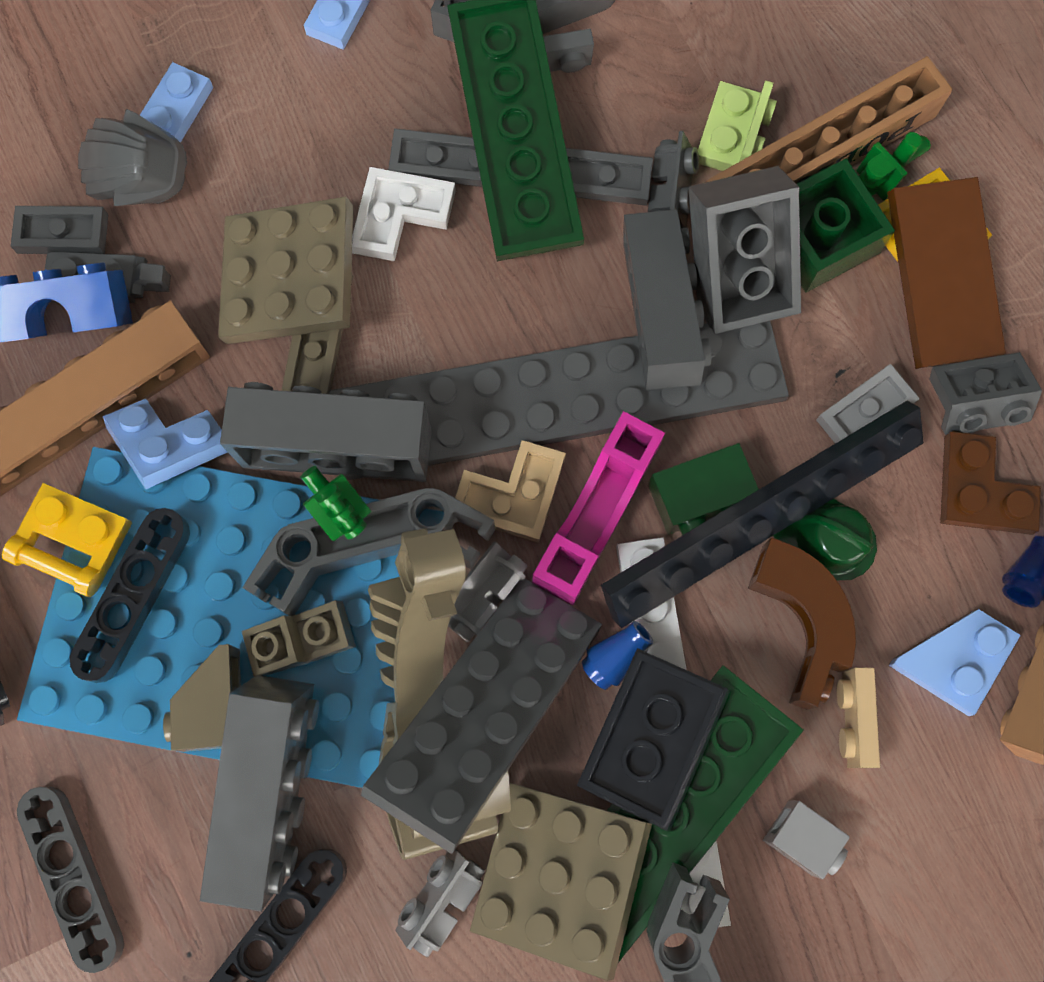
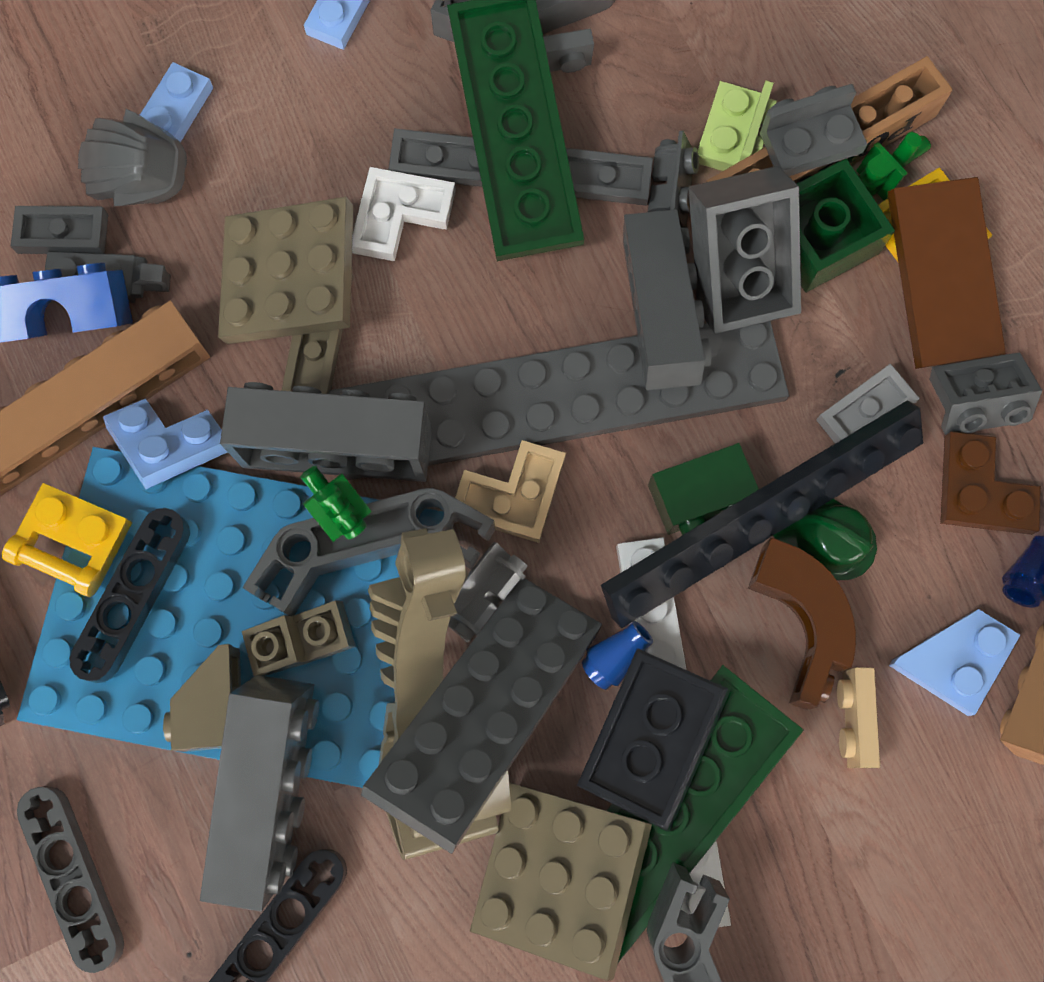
(424, 919): light grey hinge -> none
(598, 509): dark pink arch -> none
(808, 840): light grey brick -> none
(813, 130): none -> dark grey bracket

